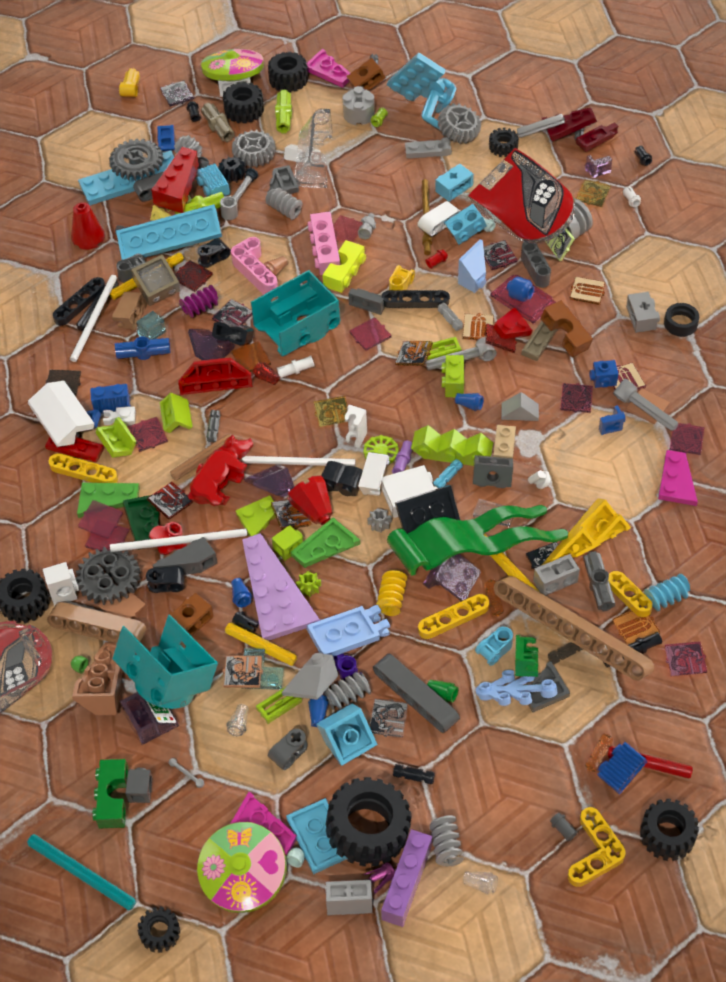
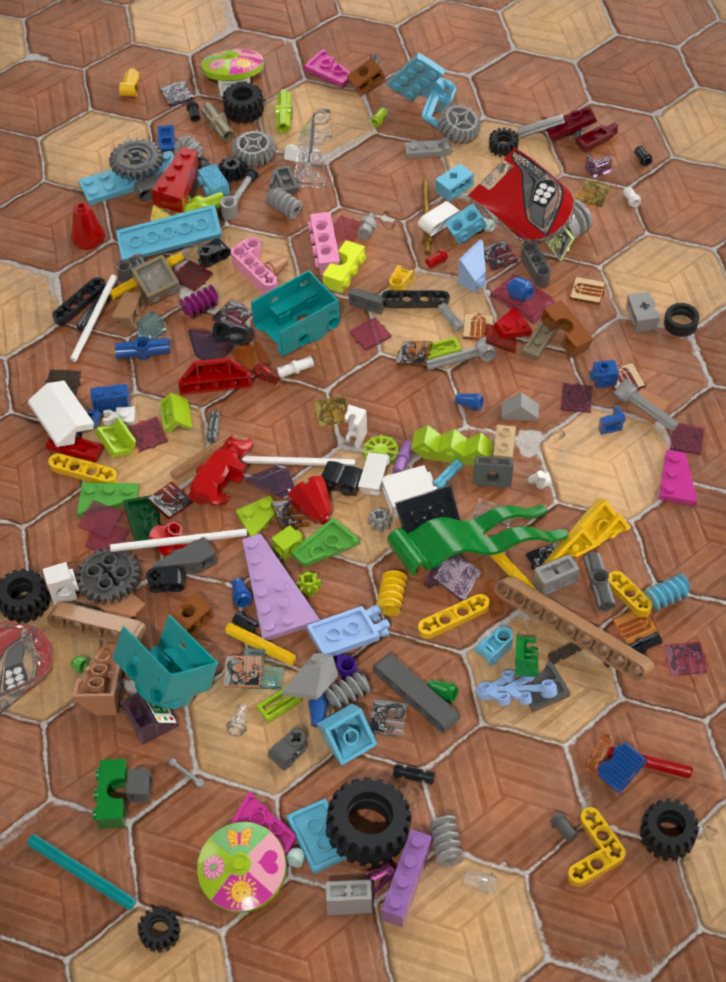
(287, 71): black tyre -> none
(358, 106): light grey brick -> none
(454, 375): lime brick -> none

